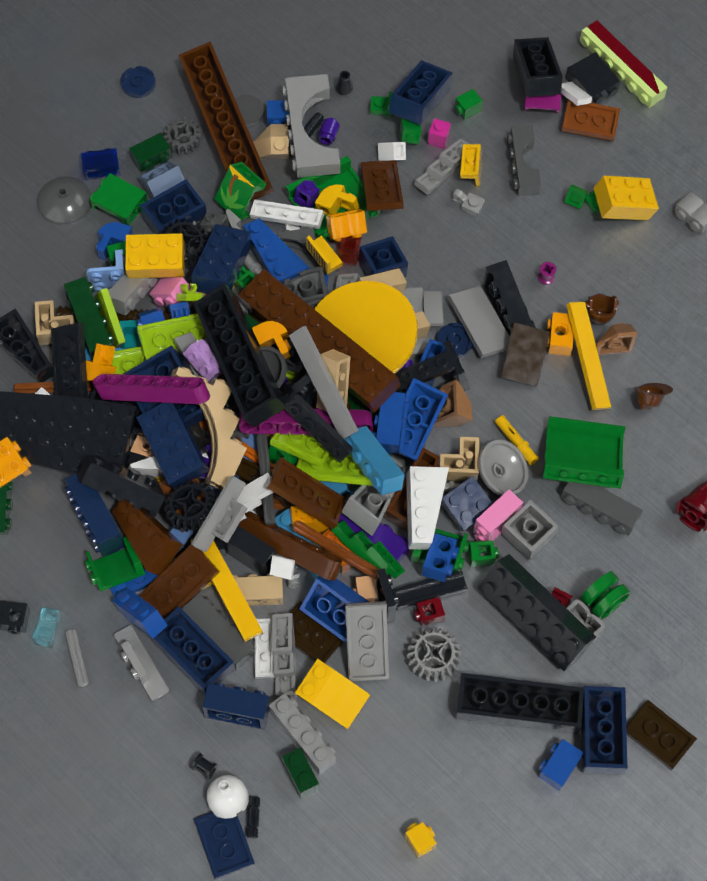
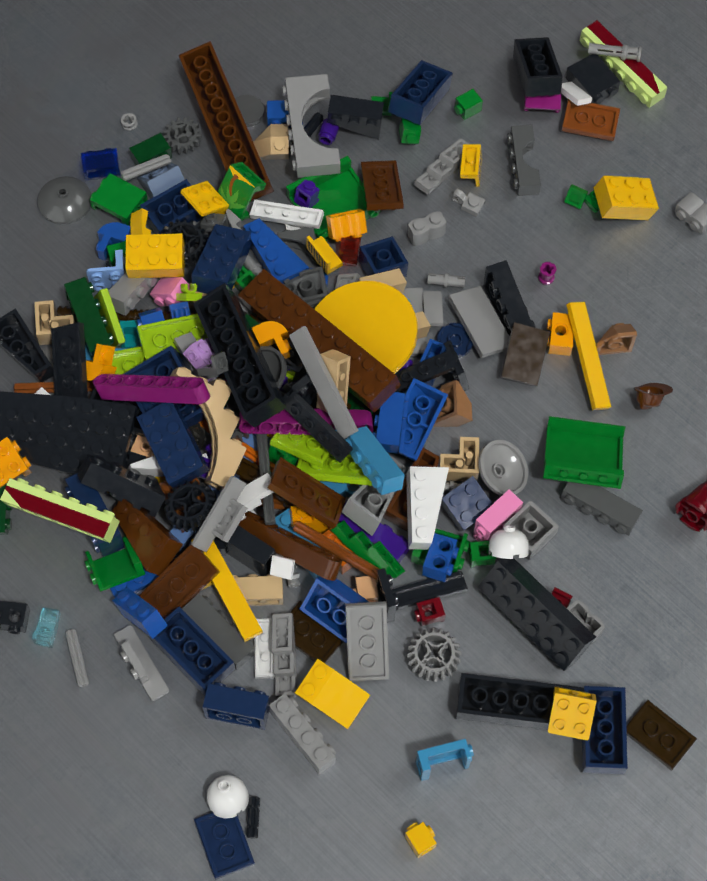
(60, 510): none -> brick
(129, 116): none -> light grey bush
(138, 82): dark blue tile -> none
(138, 222): none -> yellow slope
(145, 167): none -> light grey axle
(204, 766): black bush -> none
(205, 199): none -> yellow bracket
(218, 366): none -> dark grey bracket
(300, 773): dark green brick -> none
(335, 197): yellow brick -> none
(344, 84): black cone -> none
(356, 115): none -> black wedge
(391, 151): white panel -> none
(427, 228): none -> light grey brick
(439, 133): dark pink brick -> none
(441, 754): none -> dark azure panel
(446, 280): none -> light grey pin
(508, 542): none -> white cylinder
(514, 437): yellow pin -> none
(560, 765): blue brick -> none
(572, 713): none -> yellow bracket
(601, 308): reddish brown cap -> none
(605, 595): green wheel -> none
(625, 51): none -> light grey pin

